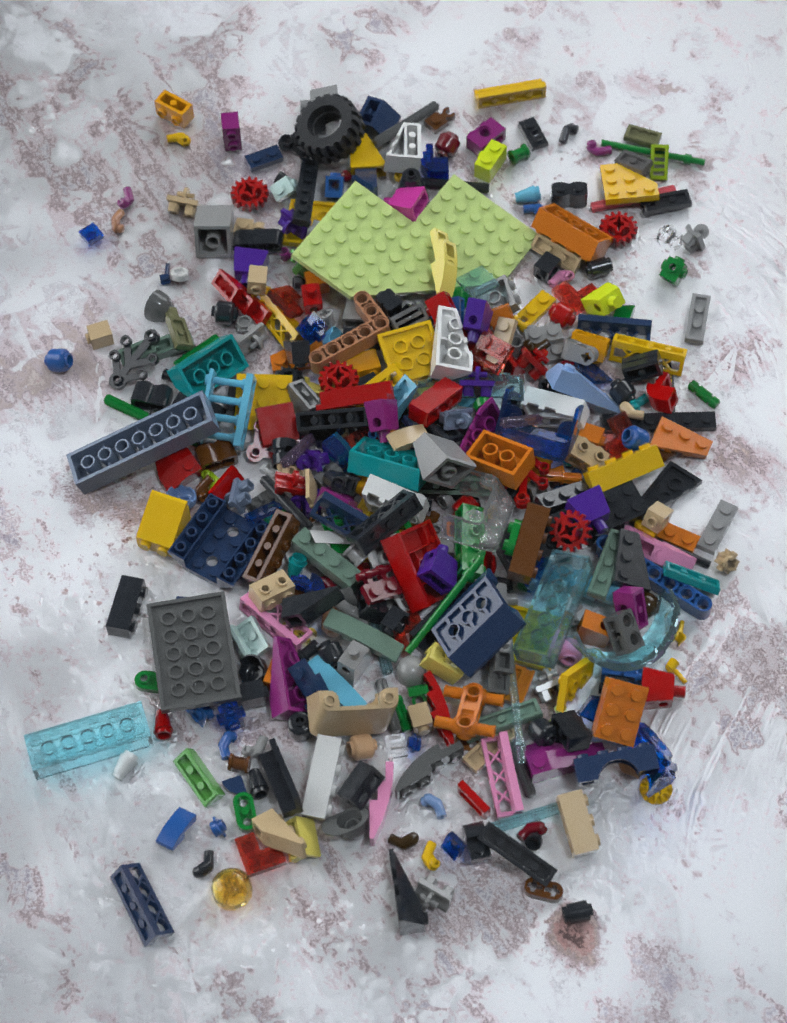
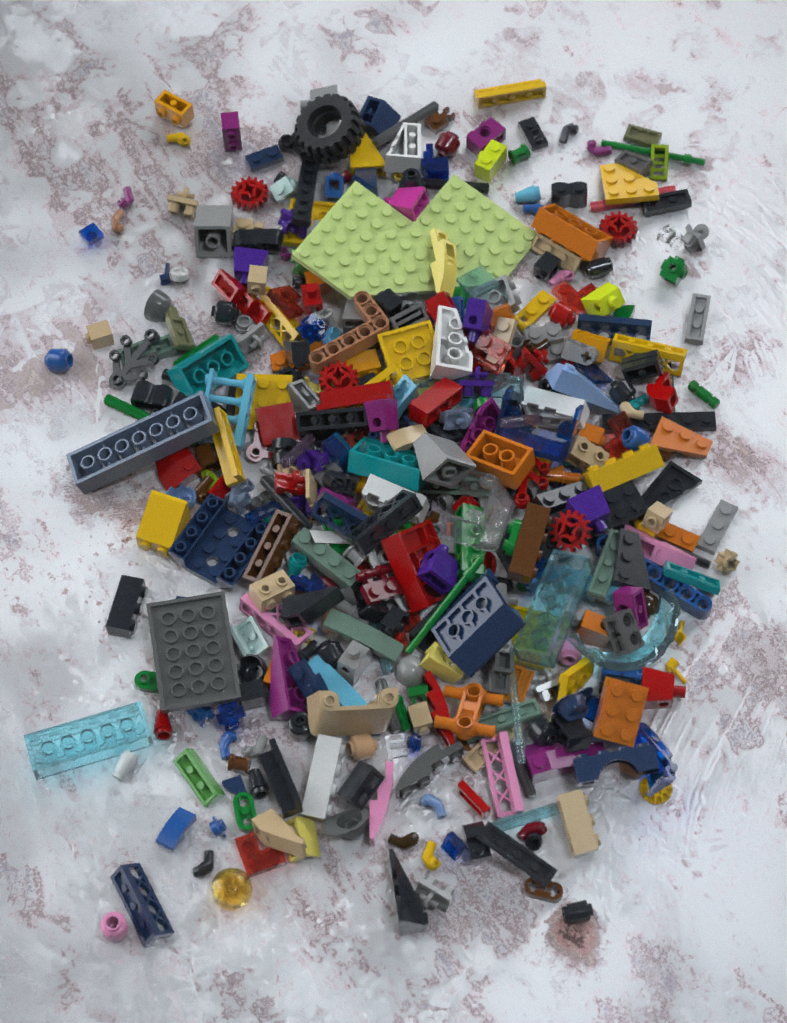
(114, 927): none -> bright pink head
(227, 451): none -> yellow fence
(574, 705): none -> dark blue piece

